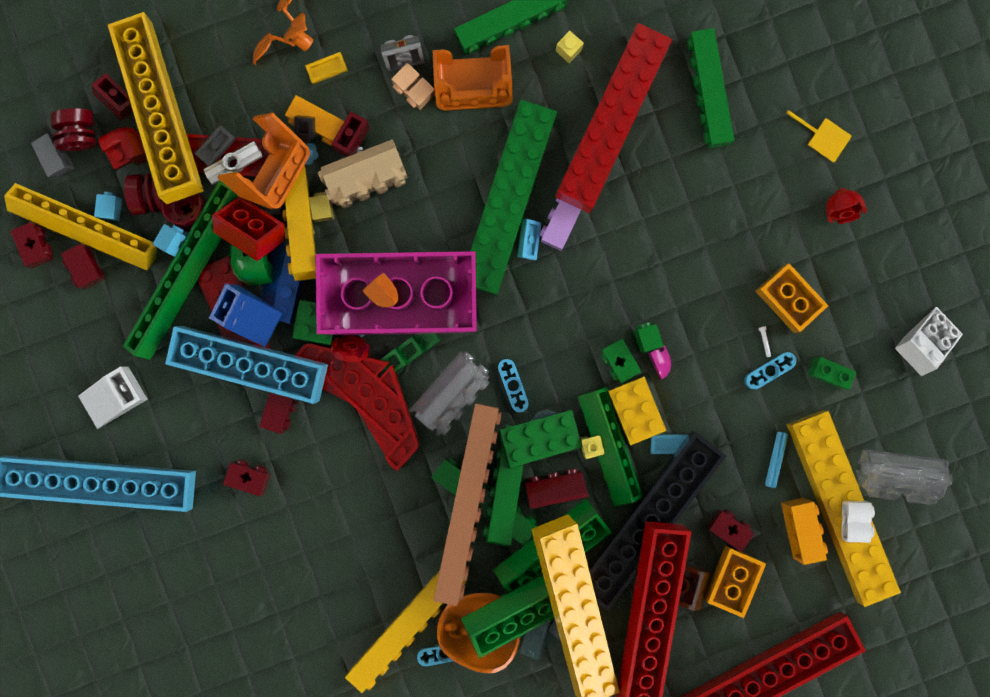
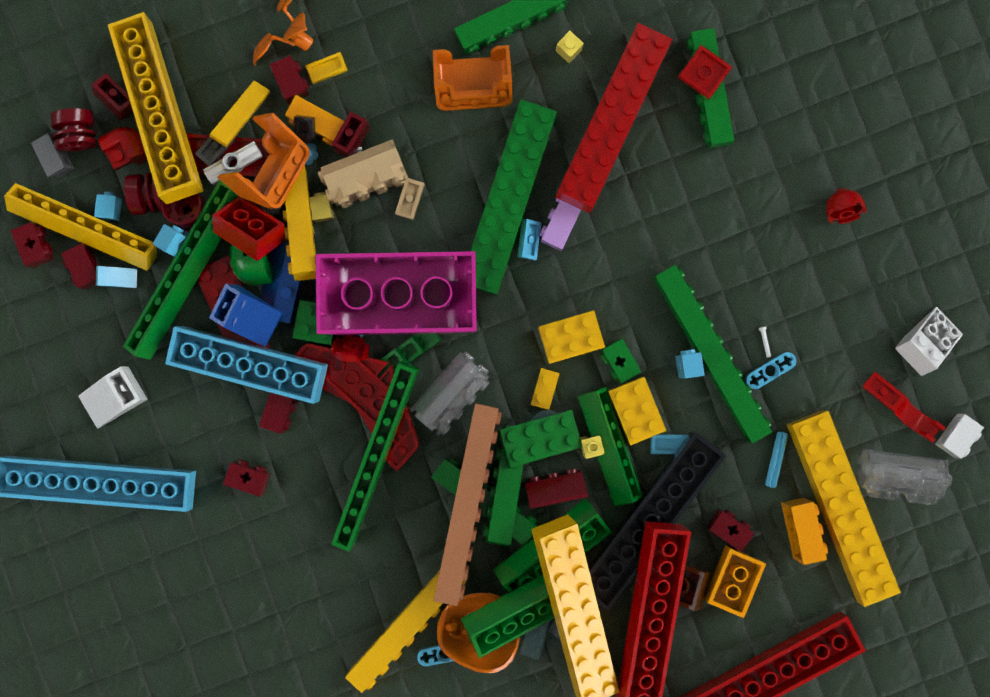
(116, 277): none -> medium azure tile
(240, 113): none -> yellow tile
(289, 79): none -> dark red brick
(375, 455): none -> green brick
(382, 291): orange brick -> none
(400, 52): light grey slope -> none
(409, 198): none -> tan plate
(416, 89): light nougat piece -> none
(517, 378): medium azure beam -> none
(544, 388): none -> yellow plate
(571, 337): none -> yellow brick
(647, 337): green piece -> none
(661, 361): dark pink brick -> none
(689, 364): none -> medium azure brick
(704, 72): none -> red tile
(714, 357): none -> green brick
(791, 298): light orange brick -> none
(828, 139): yellow piece -> none
(831, 373): green brick -> none
(857, 521): white brick -> none
(901, 407): none -> red piece
(960, 436): none -> white brick

